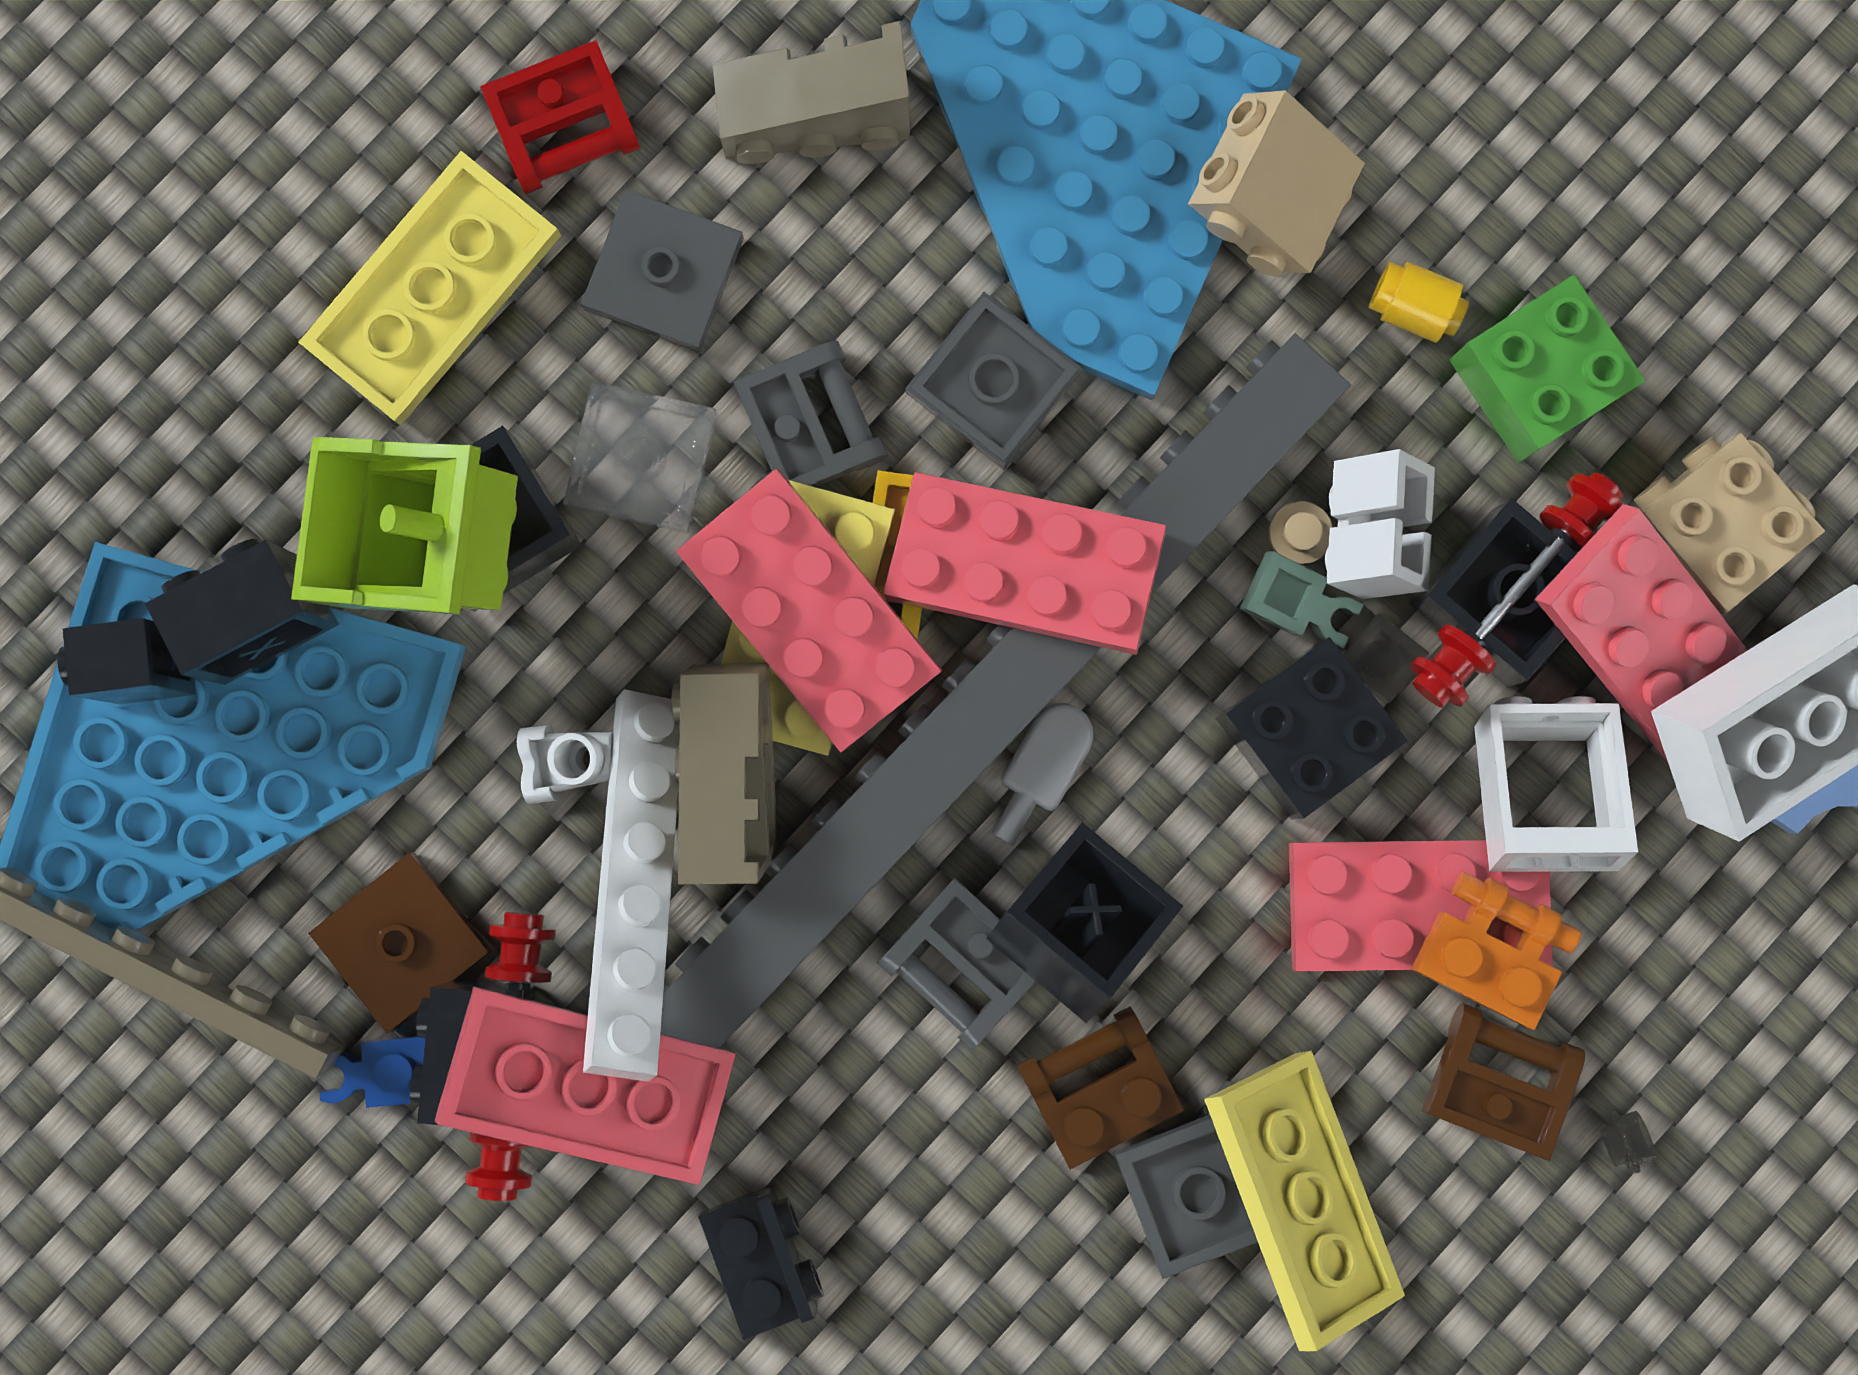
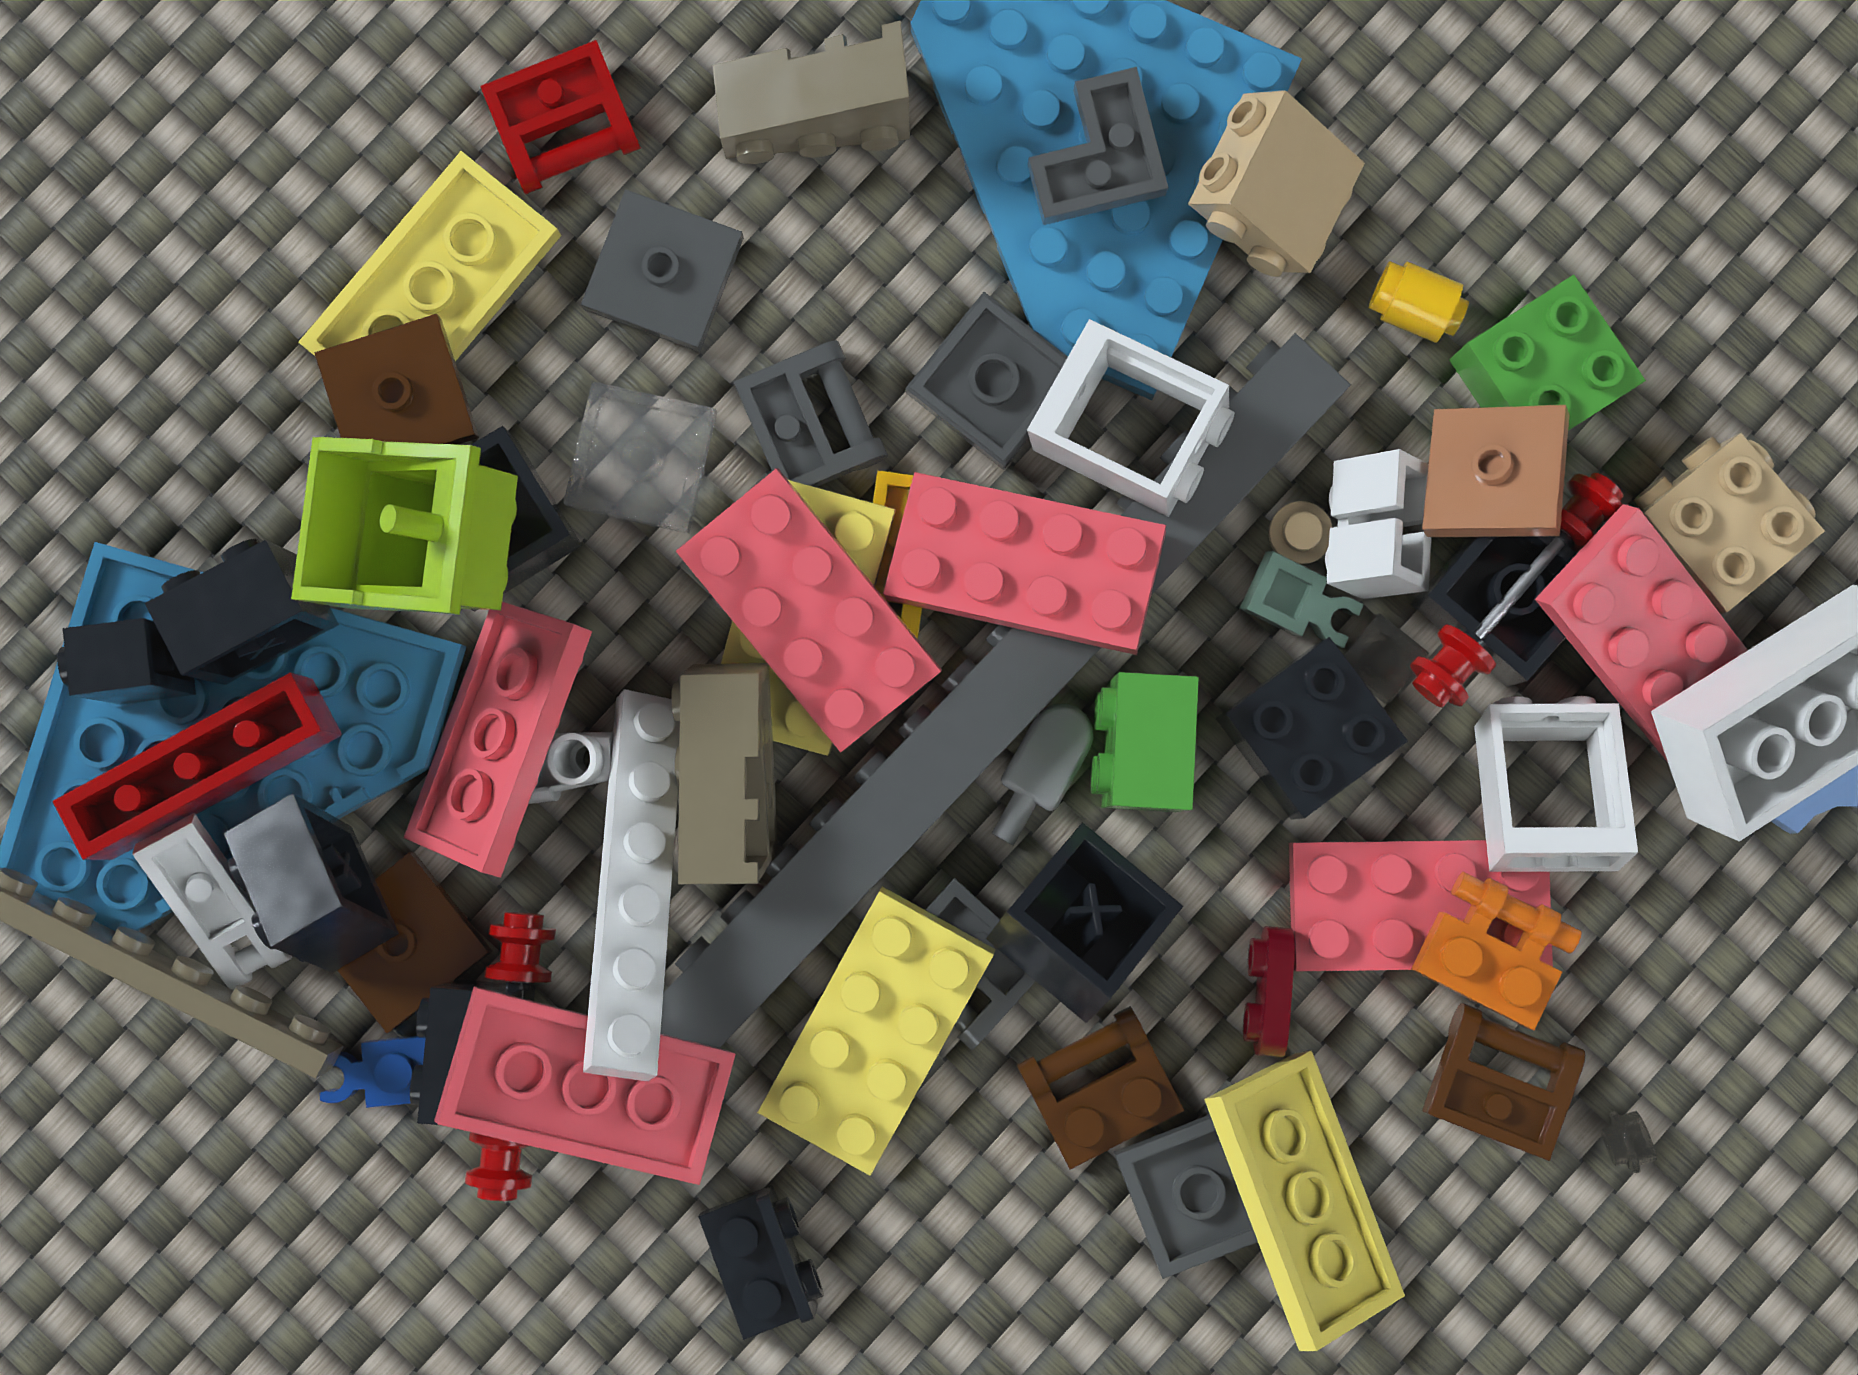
(197, 767): none -> red brick
(206, 898): none -> white plate
(309, 884): none -> black brick
(398, 386): none -> reddish brown plate
(497, 737): none -> coral plate
(876, 1030): none -> light yellow plate
(1074, 386): none -> white window
(1115, 164): none -> dark grey plate
(1147, 742): none -> bright green brick
(1268, 1019): none -> dark red plate
(1496, 471): none -> nougat plate

